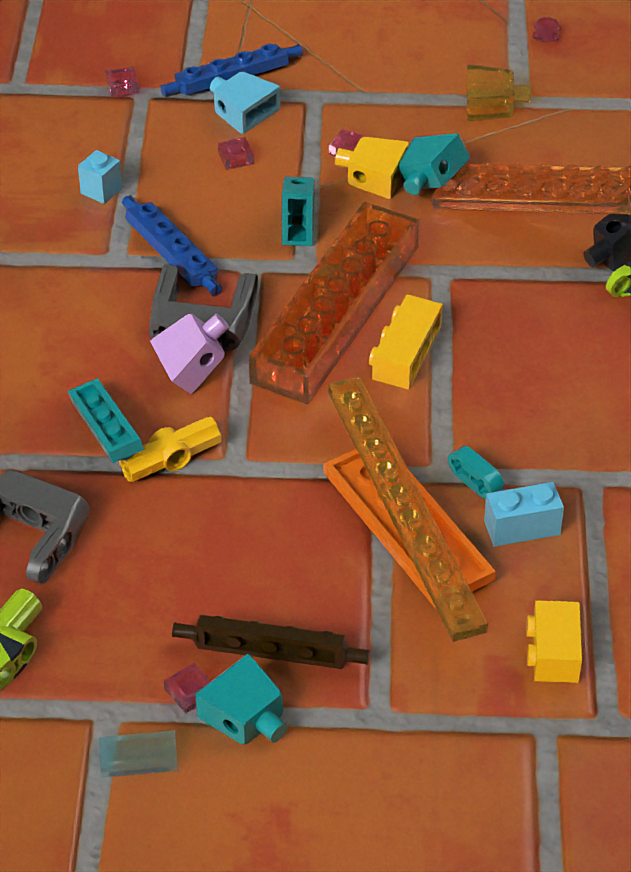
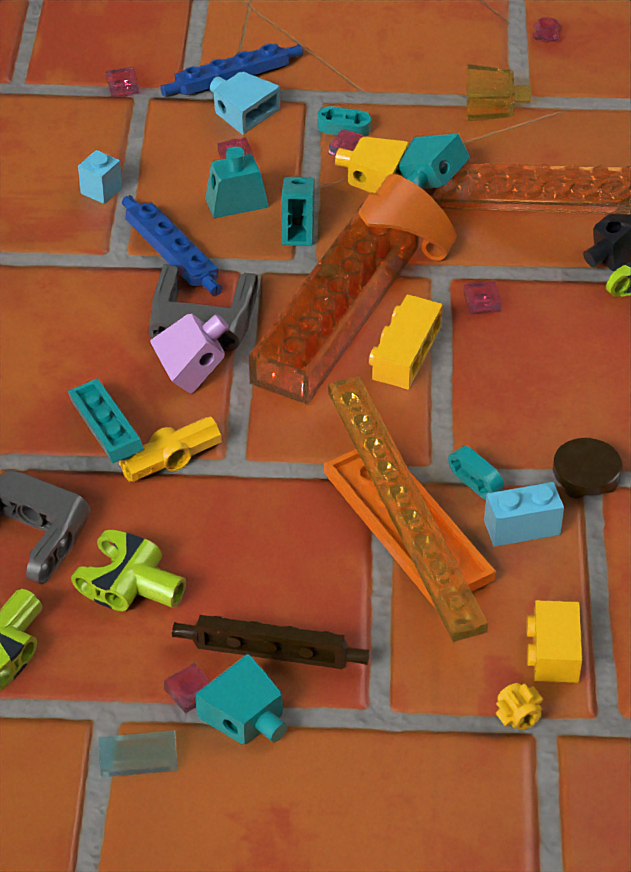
(129, 575): none -> lime connector
(235, 185): none -> teal torso
(334, 119): none -> teal beam
(409, 208): none -> orange panel
(482, 297): none -> clear pink plate
(519, 706): none -> yellow gear
(587, 467): none -> dark brown tile

